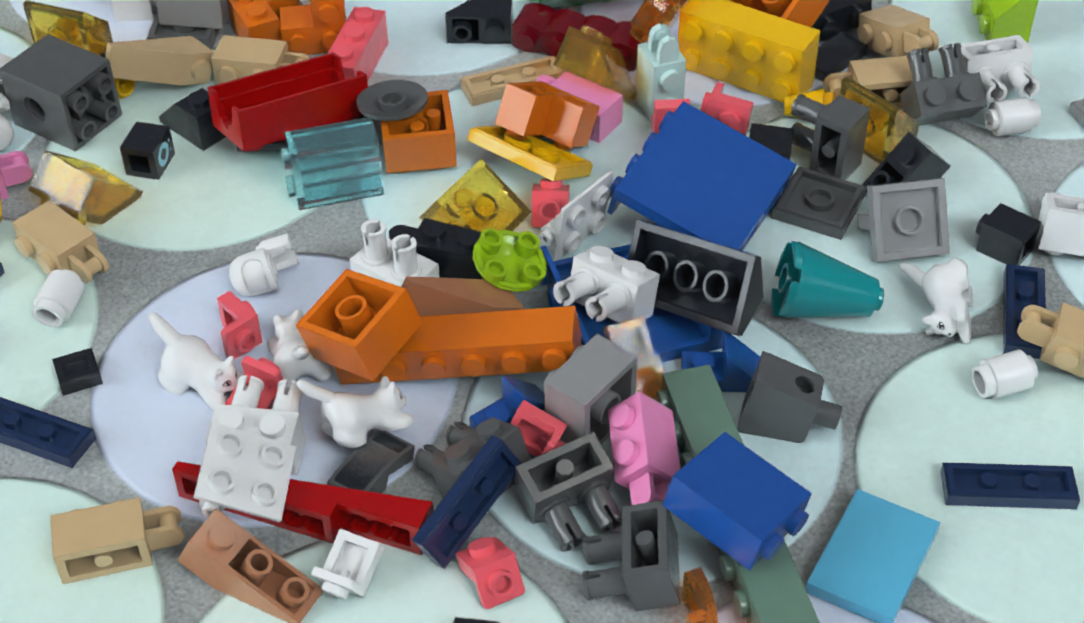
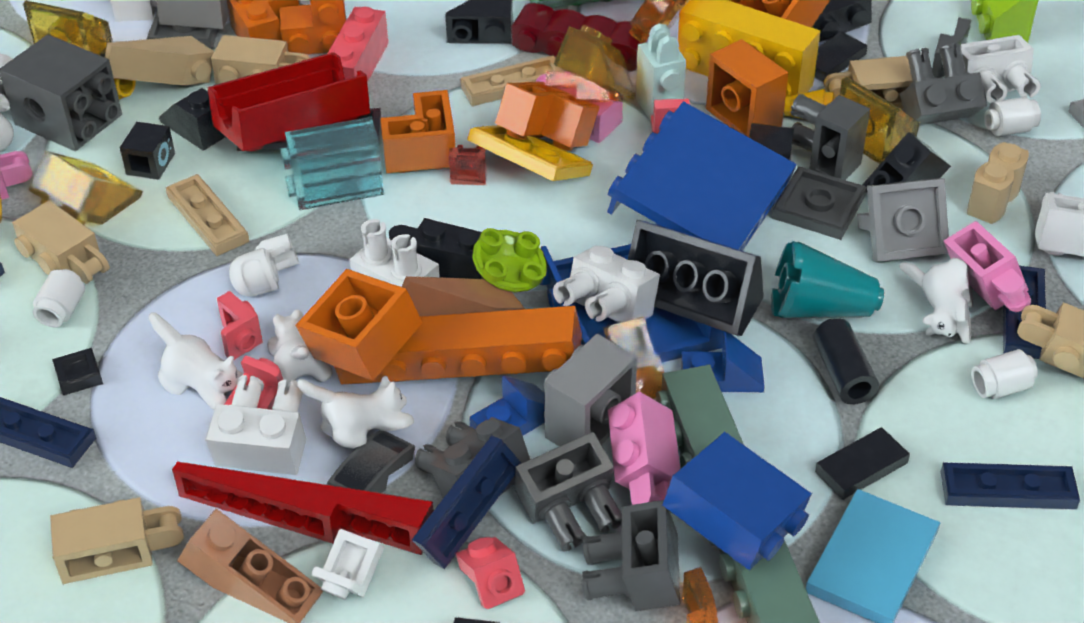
(207, 215): none -> tan tile
(244, 473): white hinge -> none
(392, 100): dark grey dish -> none
(467, 165): none -> clear red tile
(479, 202): clear yellow slope -> none
(538, 428): coral bracket -> none
(548, 200): coral bracket -> none
(578, 218): white hinge -> none
(587, 88): none -> clear orange slope
(727, 109): coral bracket -> none
(745, 87): none -> orange brick
(785, 401): dark grey torso -> none
(845, 361): none -> black brick
(862, 463): none -> black tile
(896, 31): tan brick -> none
(960, 36): none -> dark grey slope
(991, 267): none -> bright pink brick
(997, 182): none -> tan brick
(1007, 235): black brick -> none

